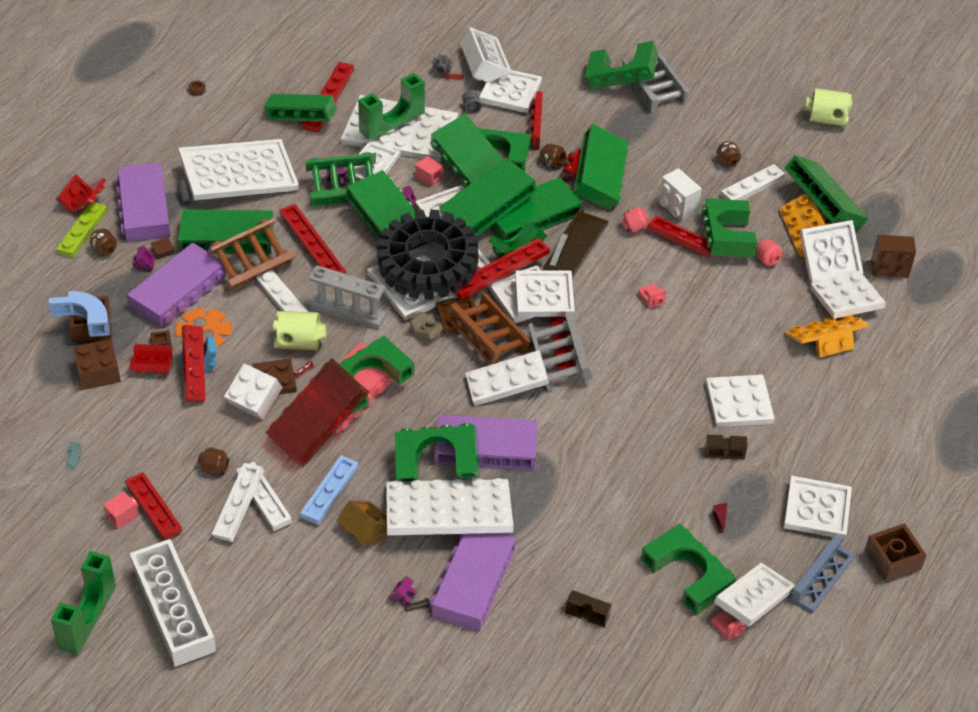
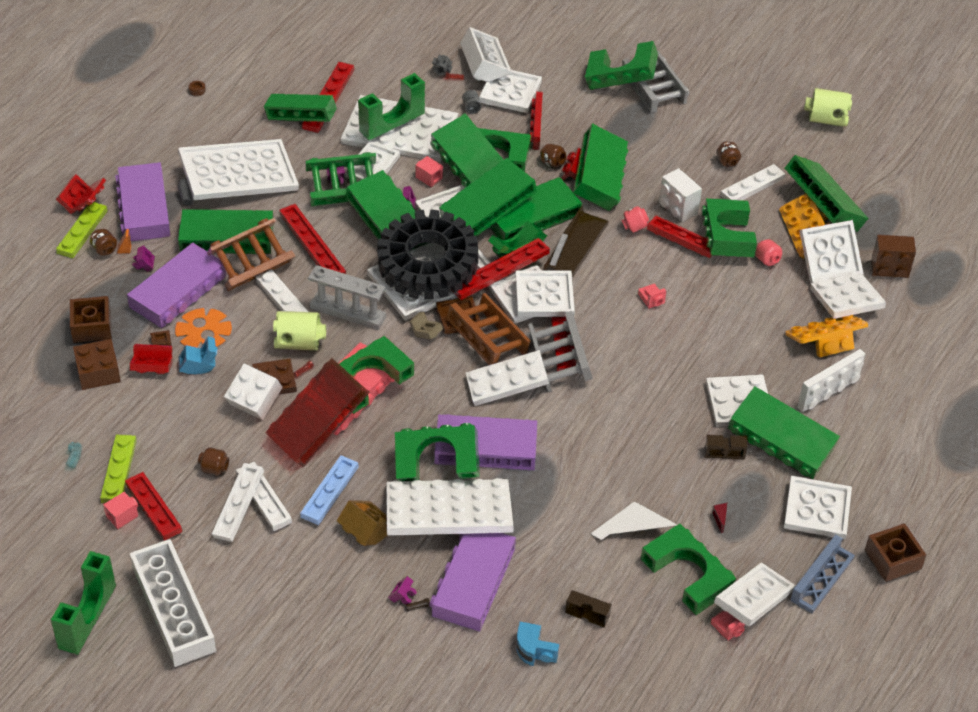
(85, 306): light blue arch -> none
(118, 467): none -> lime plate
(125, 243): none -> orange piece
(162, 247): reddish brown tile -> none
(193, 363): red plate -> none
(531, 647): none -> dark azure brick
(632, 518): none -> white sticker
(783, 432): none -> green brick
(831, 380): none -> white plate

